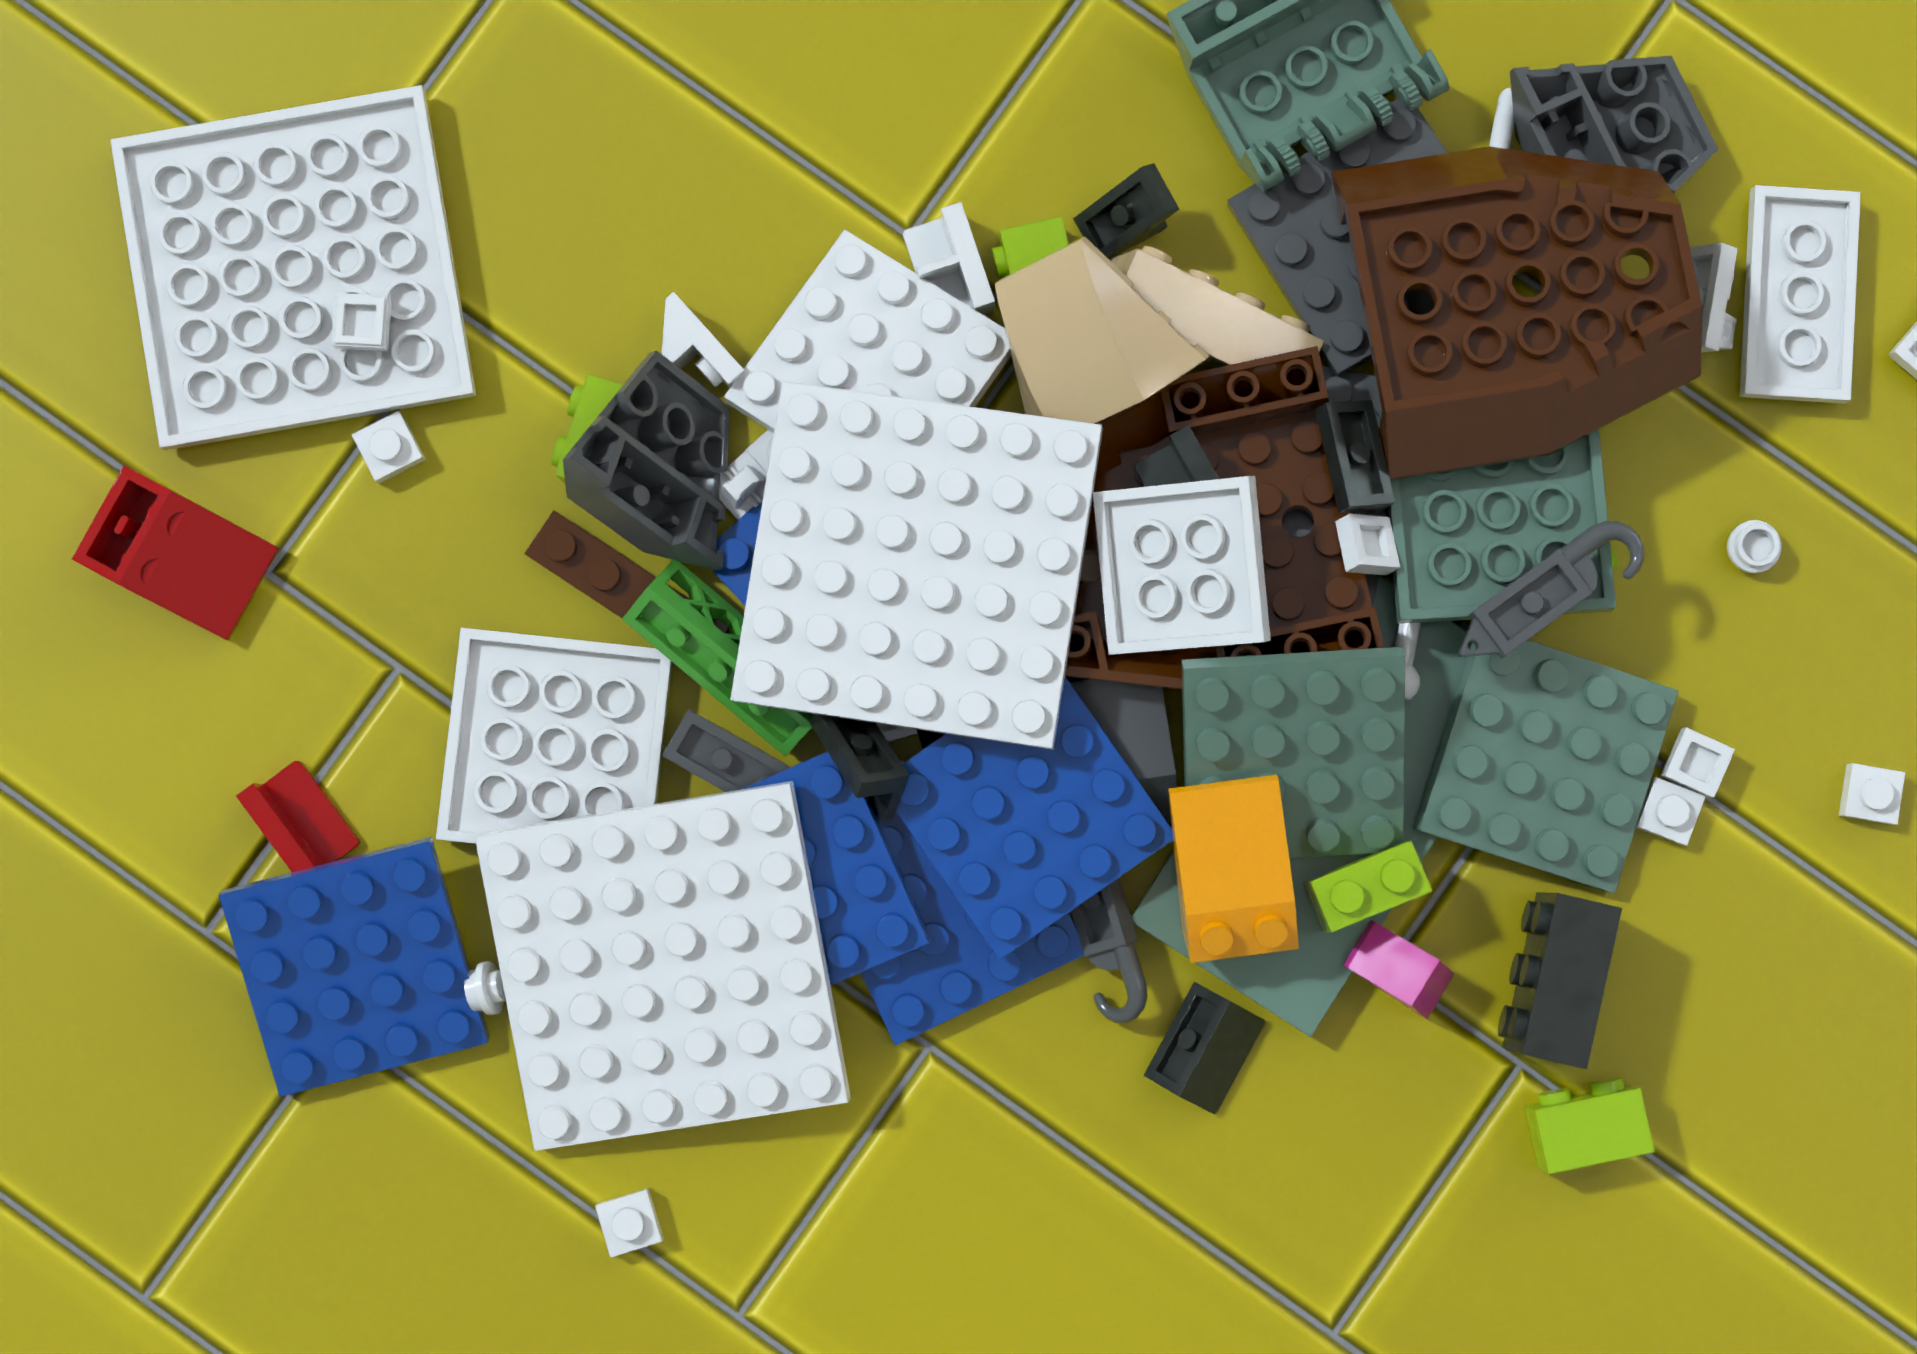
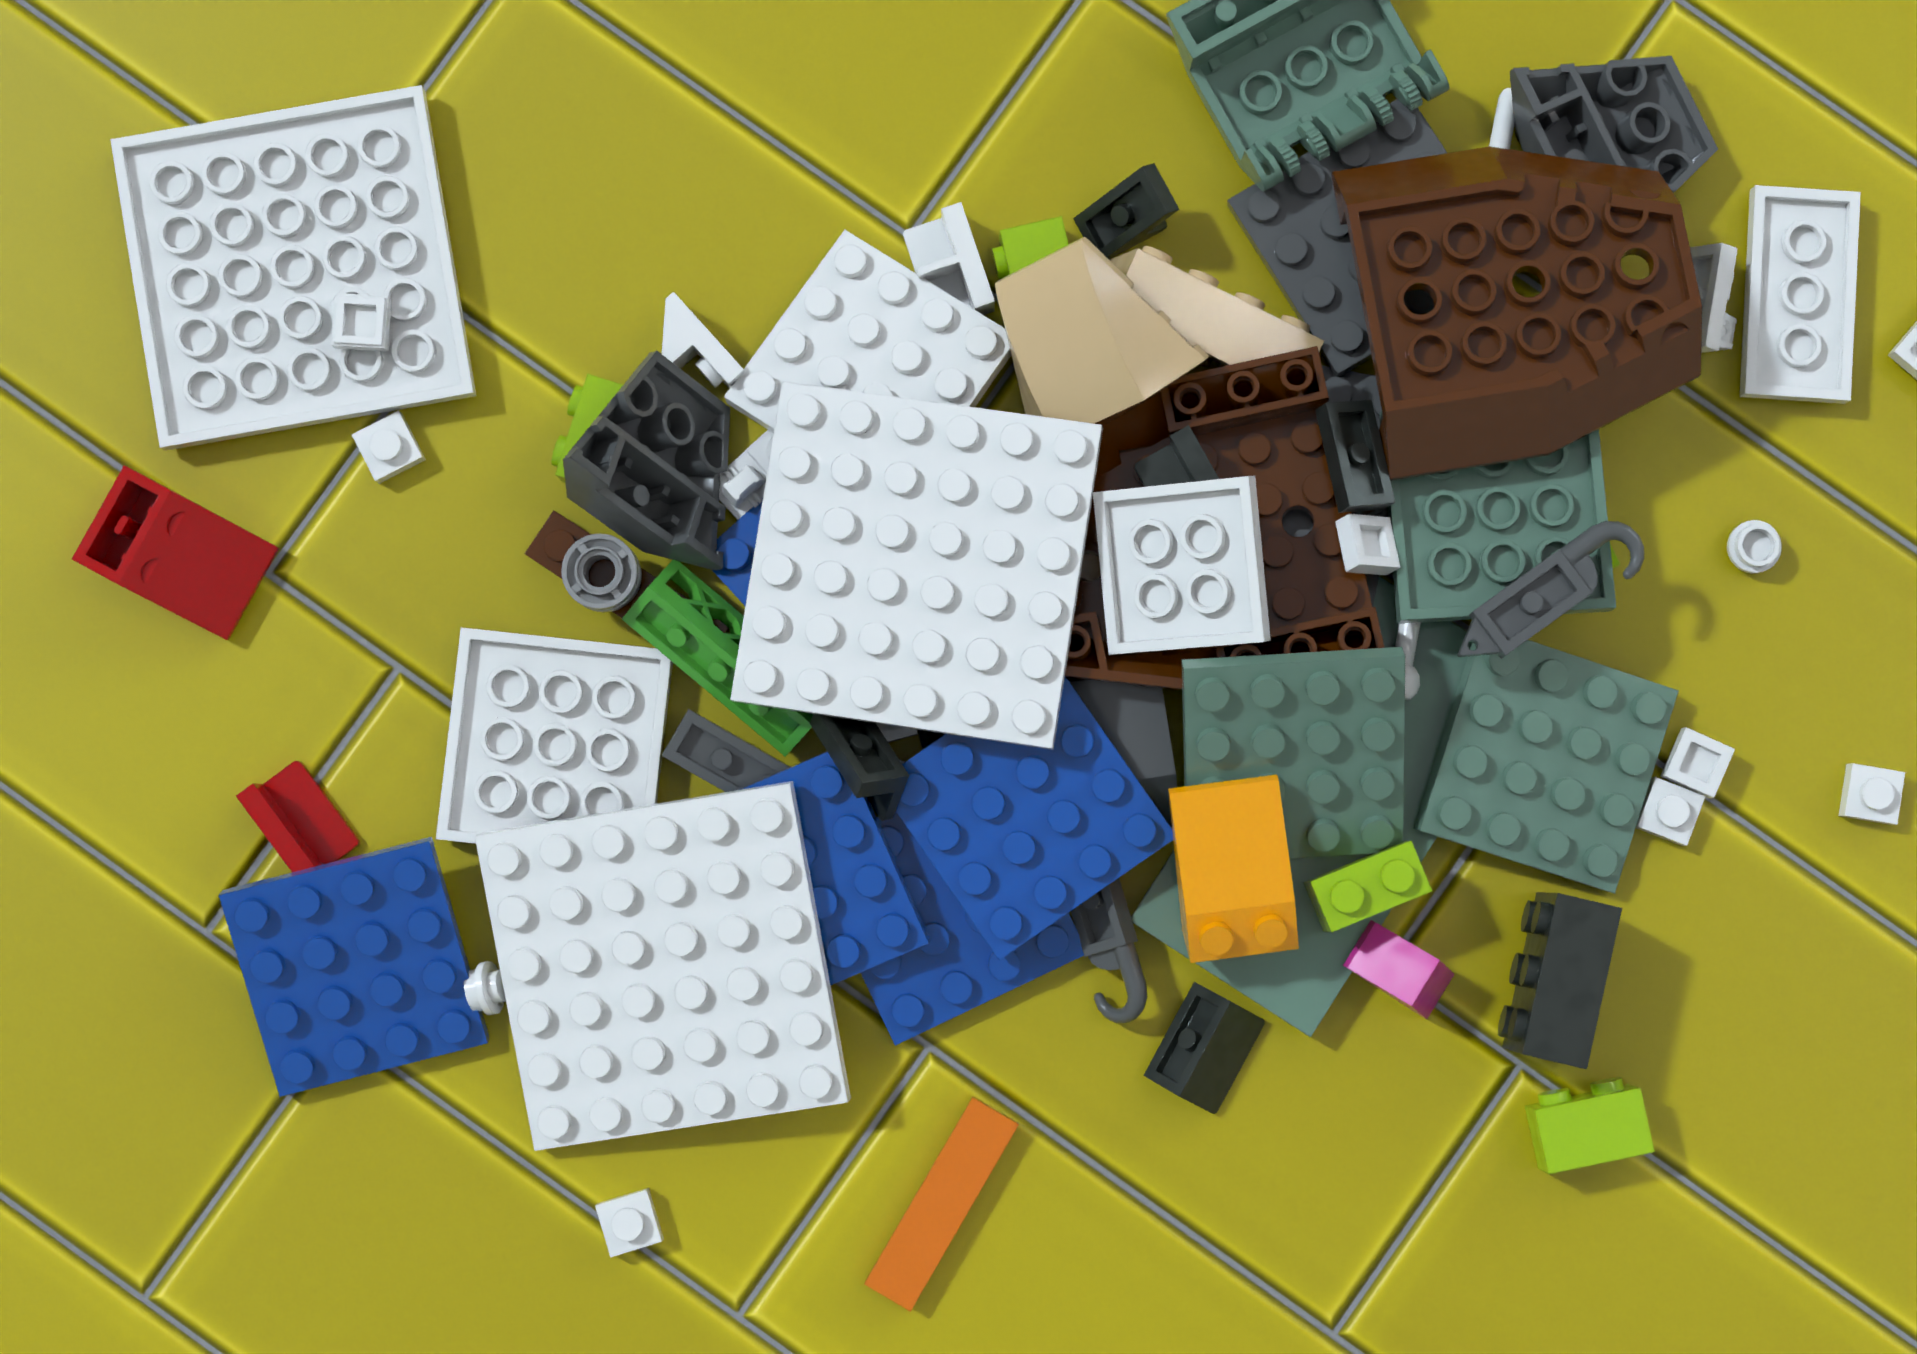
(581, 558): none -> light grey wheel
(941, 1203): none -> orange tile

